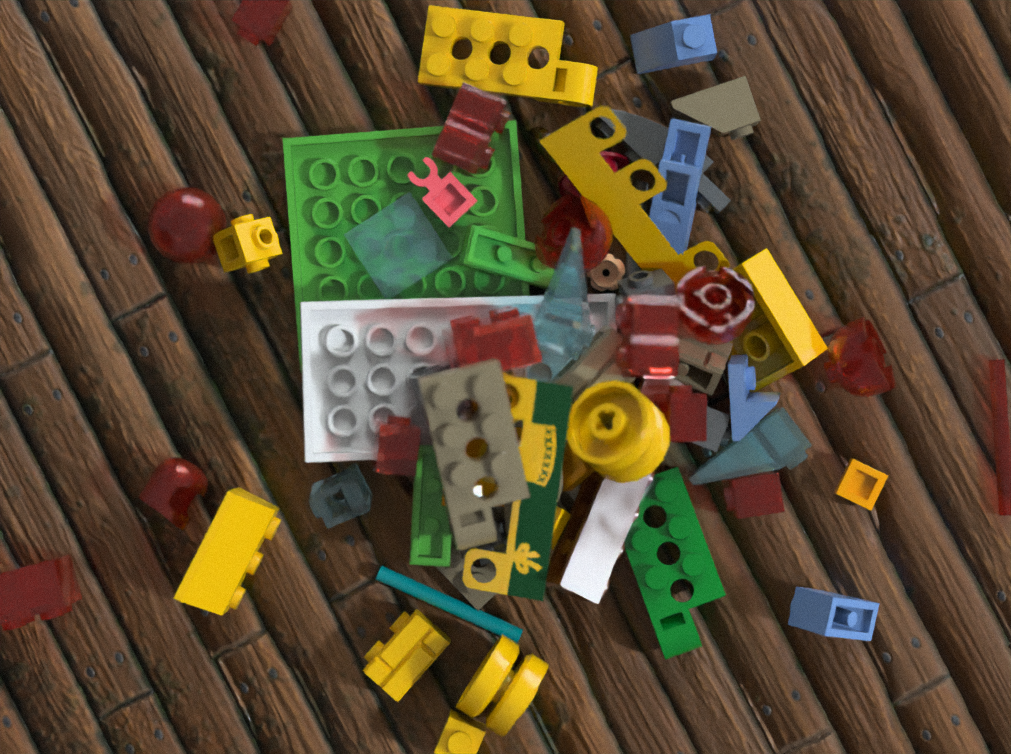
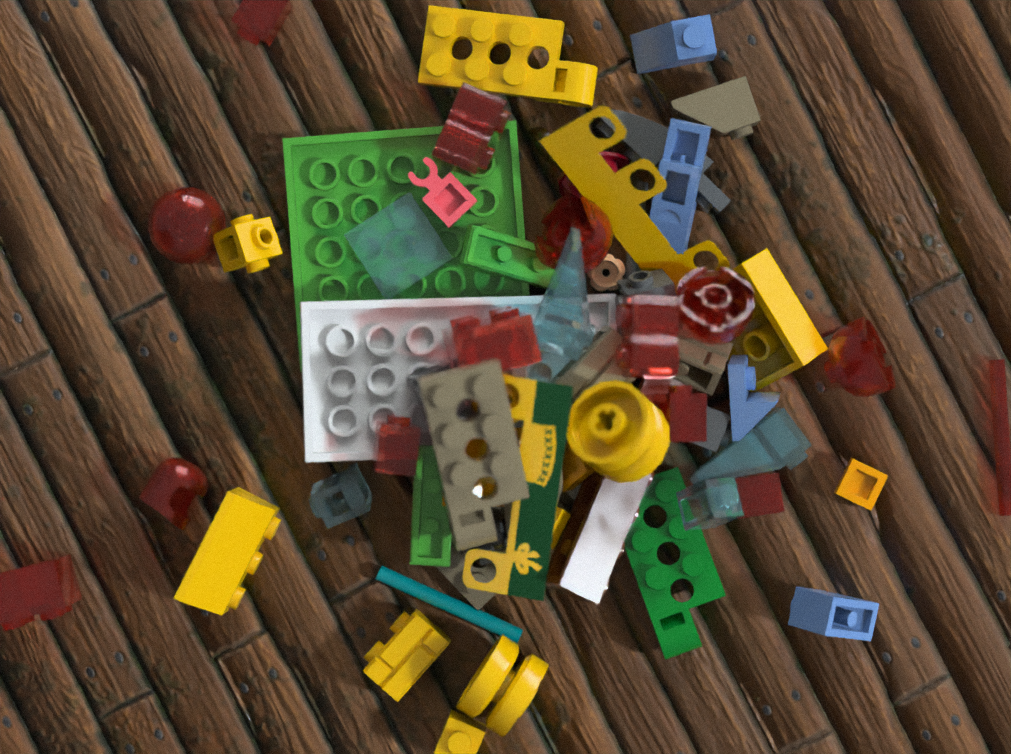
(709, 503): none -> clear light blue brick

